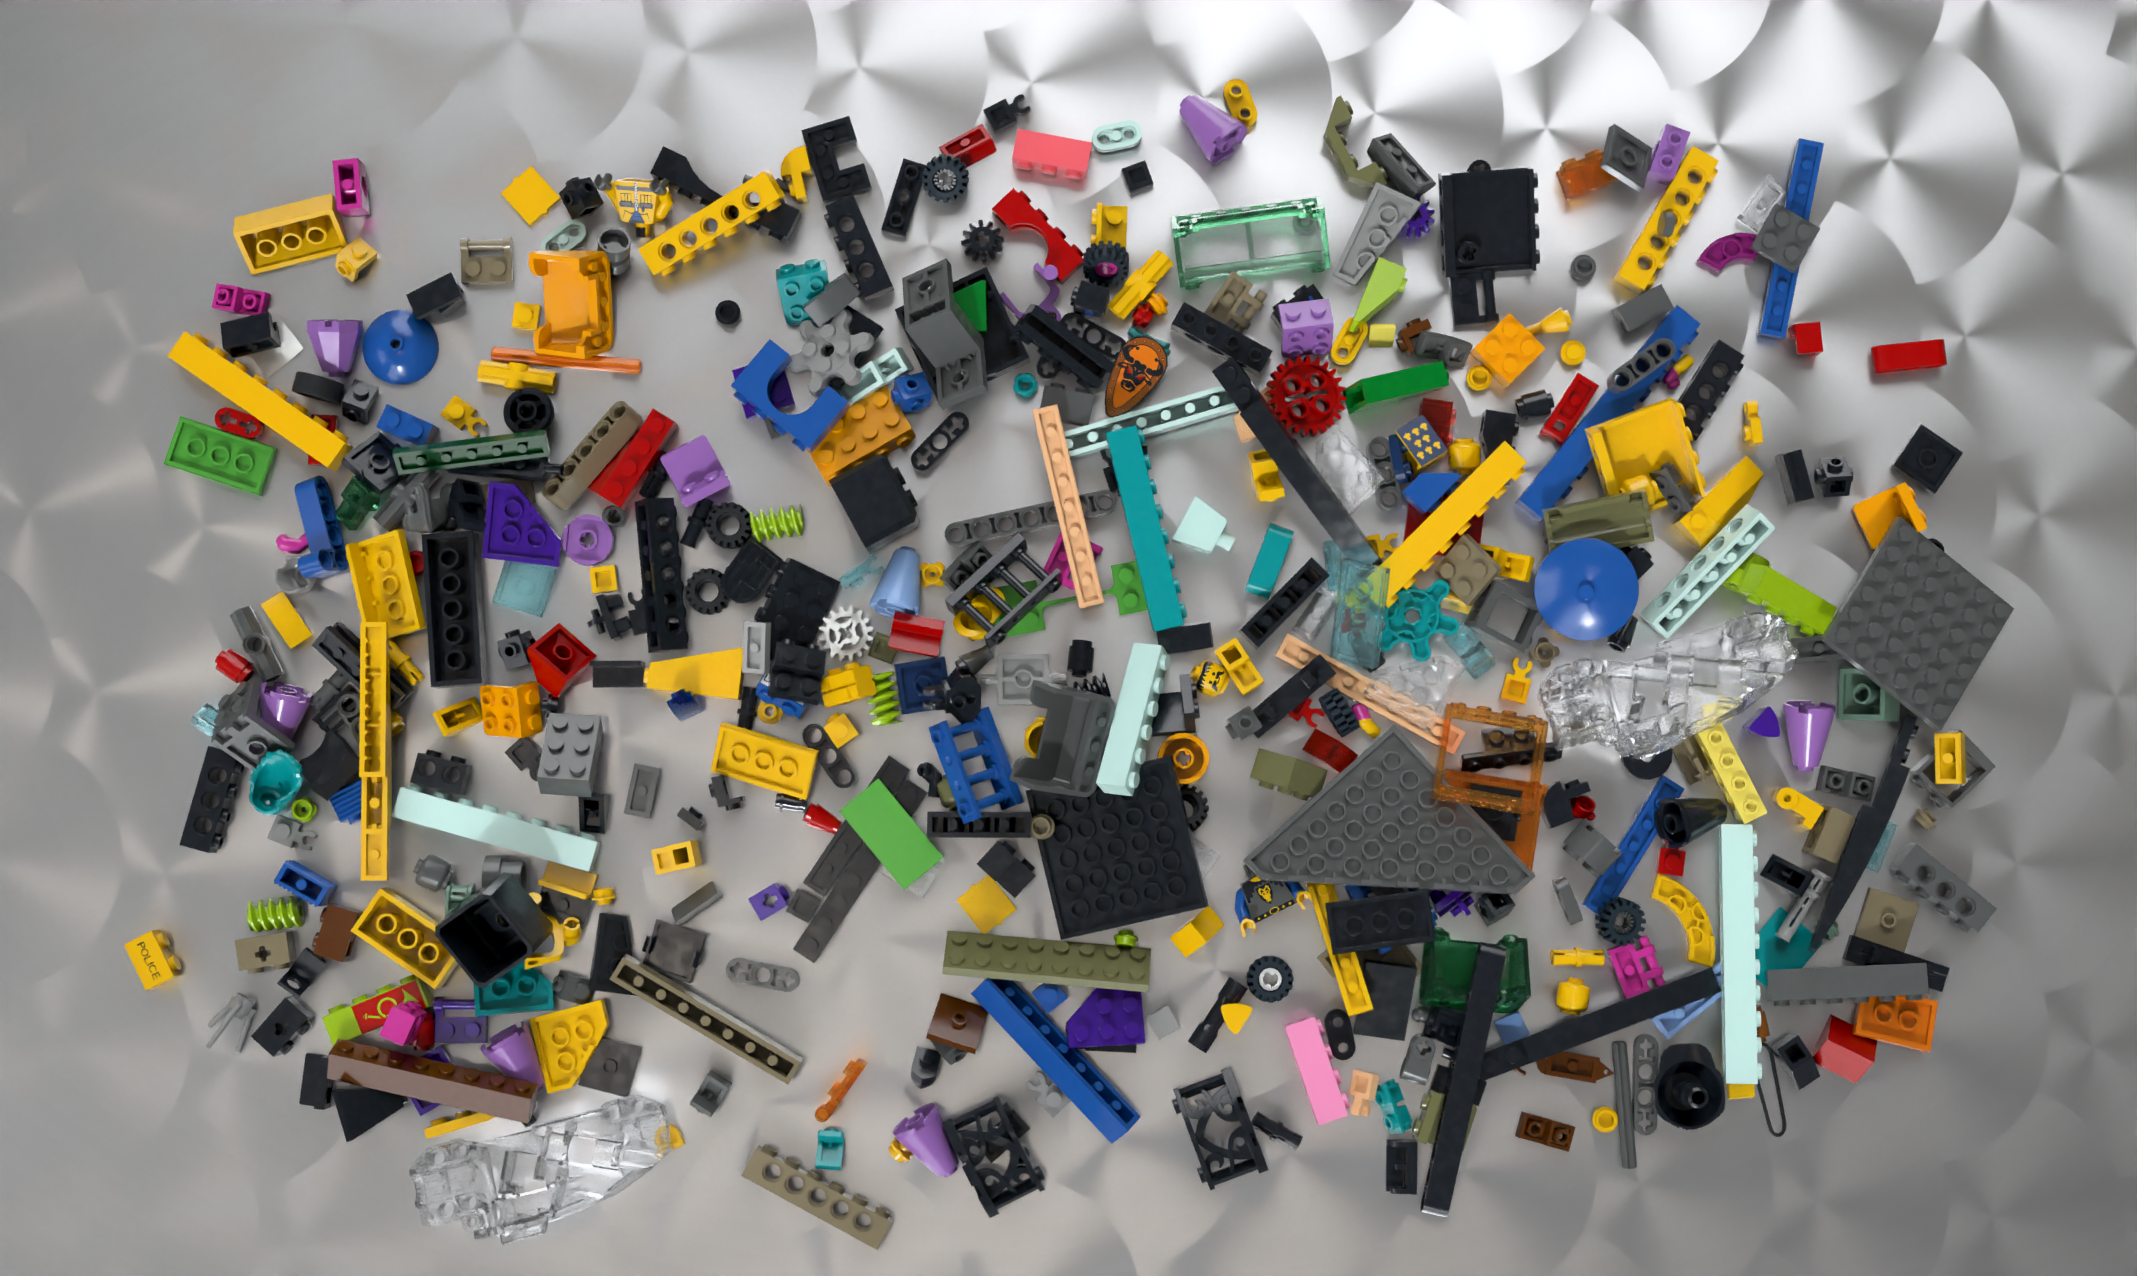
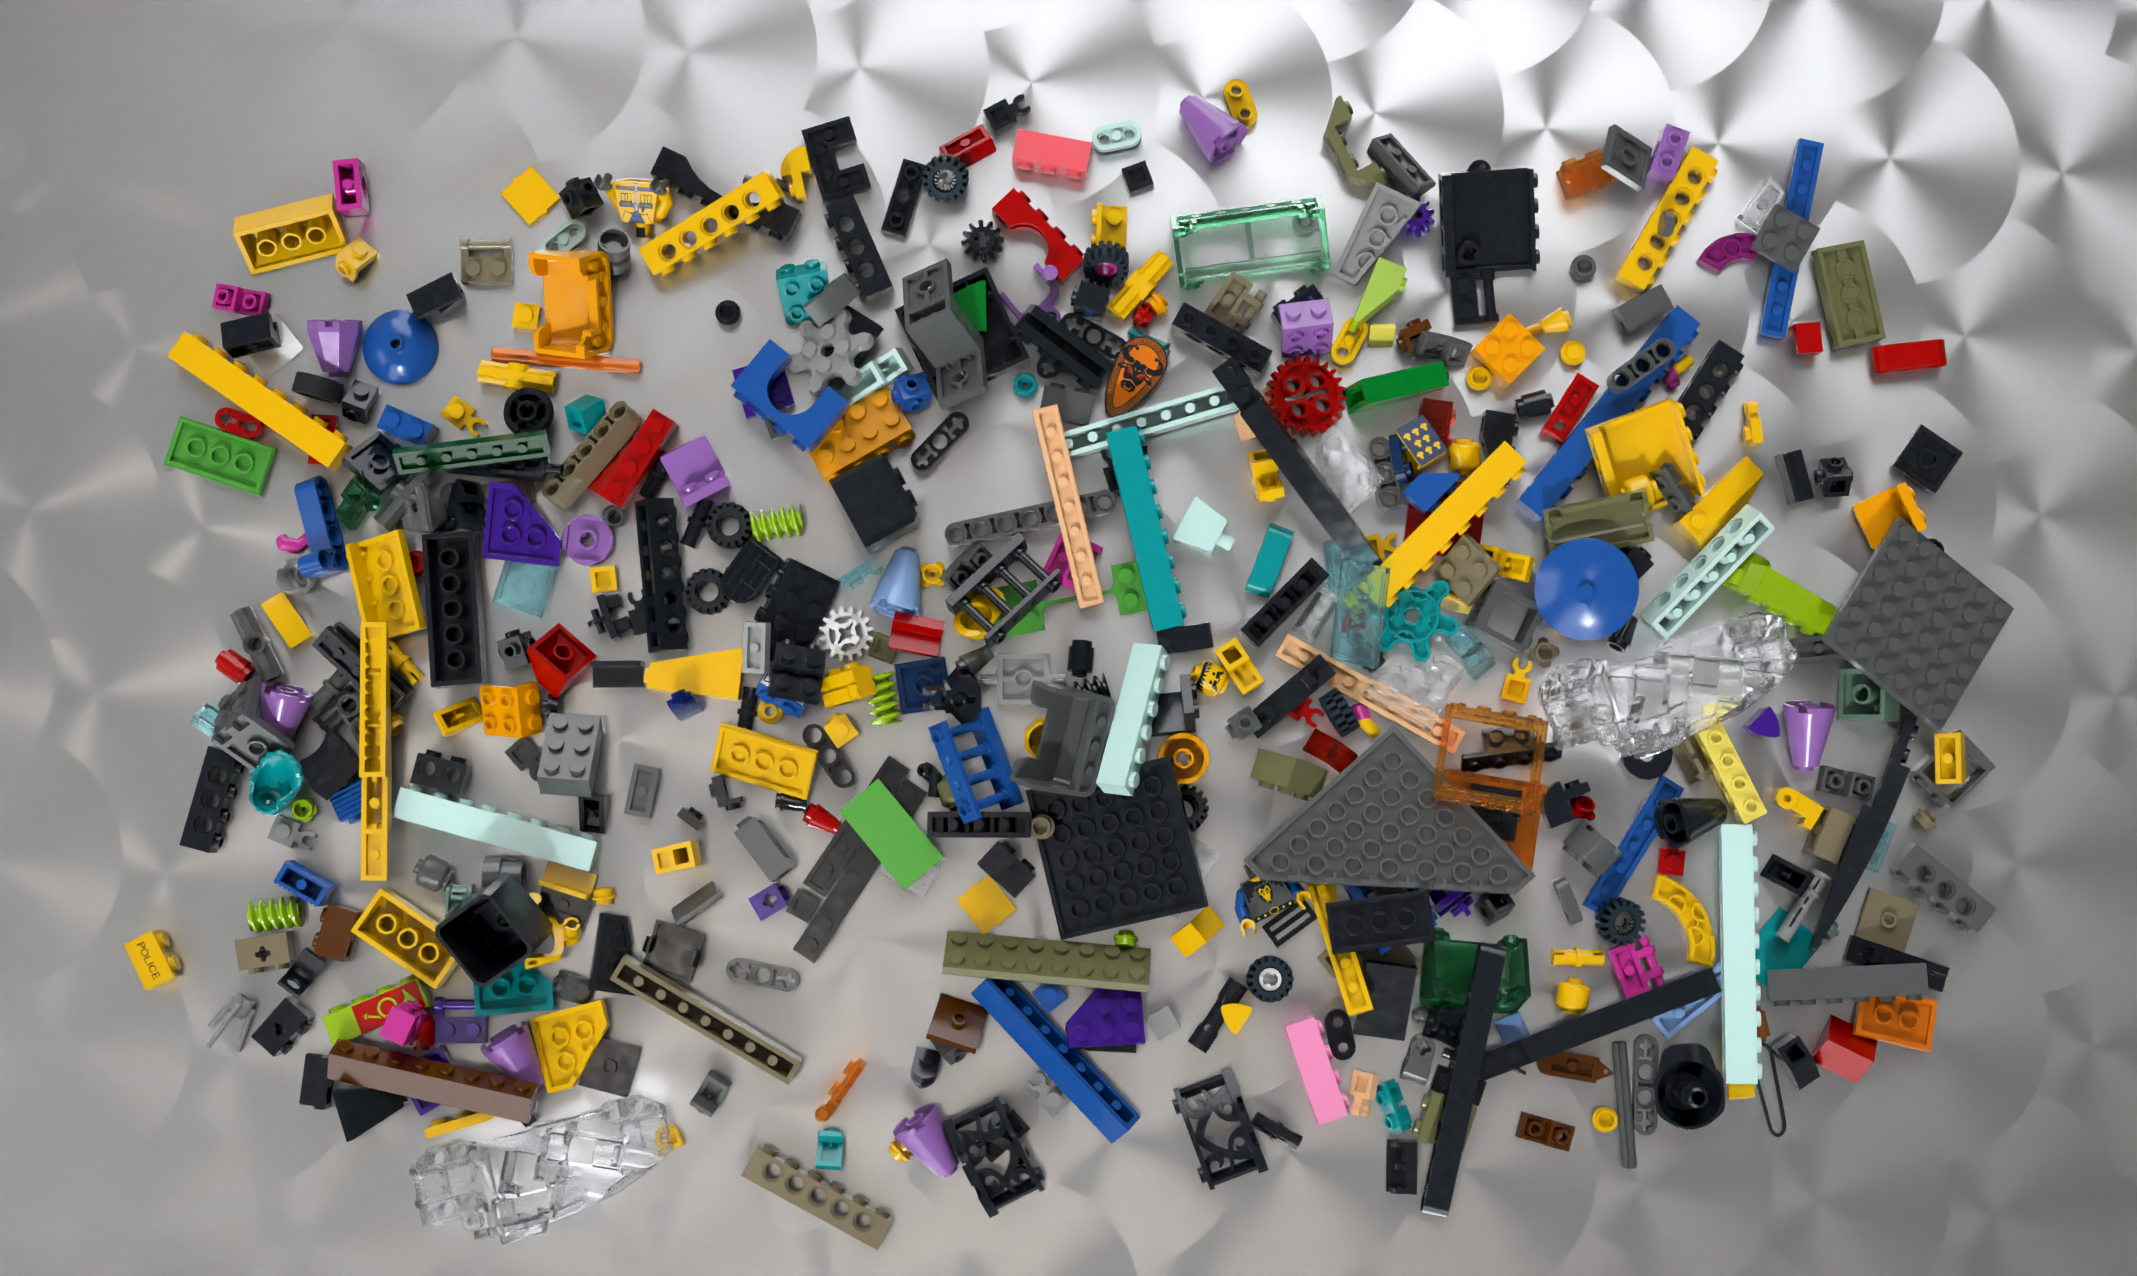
(584, 413): none -> teal panel
(764, 848): none -> dark grey window
(1271, 934): none -> black tile
(1848, 294): none -> olive gear

